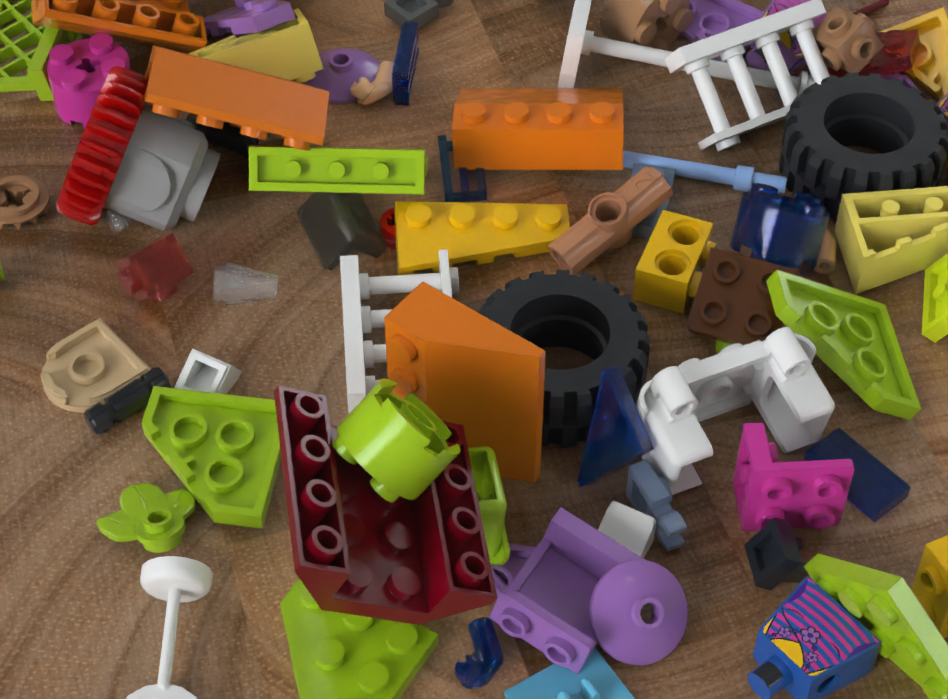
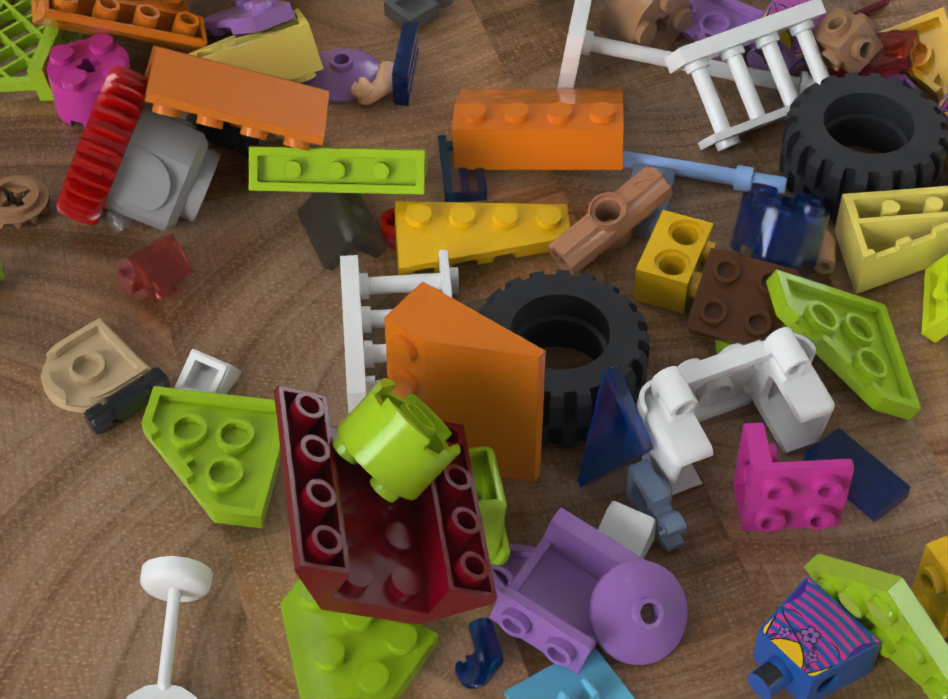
(149, 517): lime plate -> none
(242, 284): clear cone -> none
(775, 555): black tile -> none

